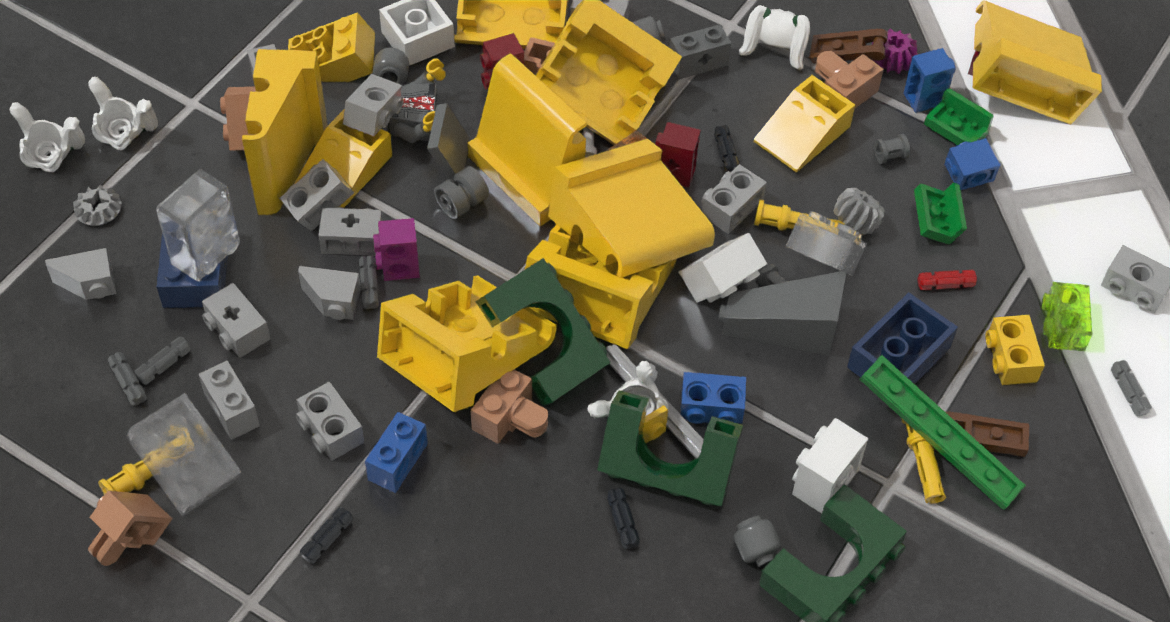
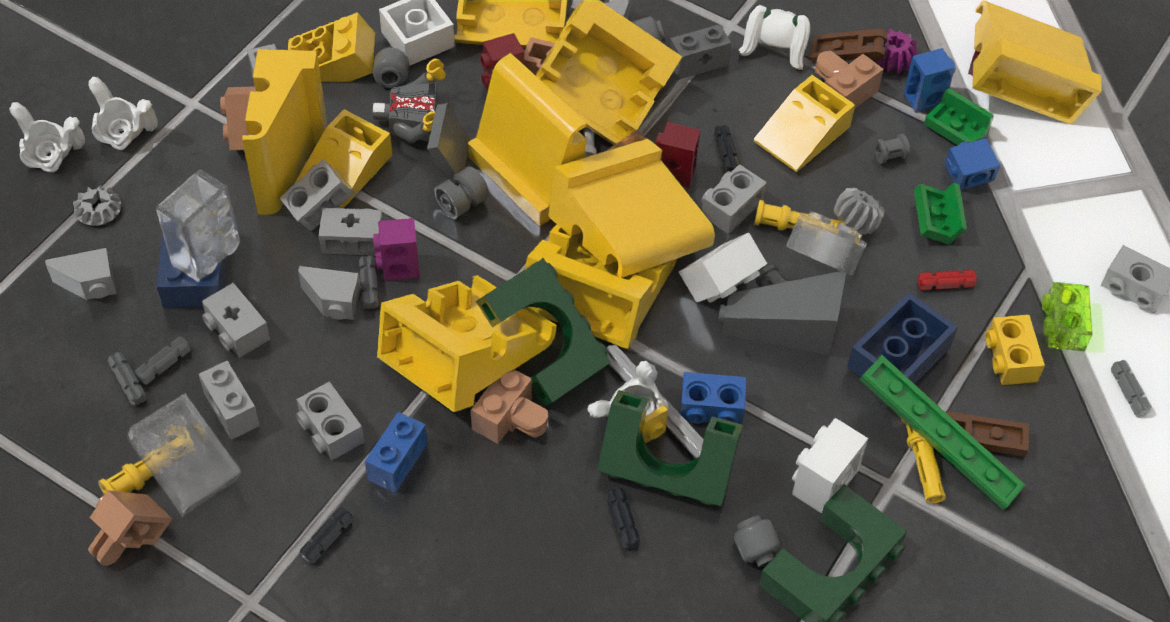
(373, 105): light grey brick -> none

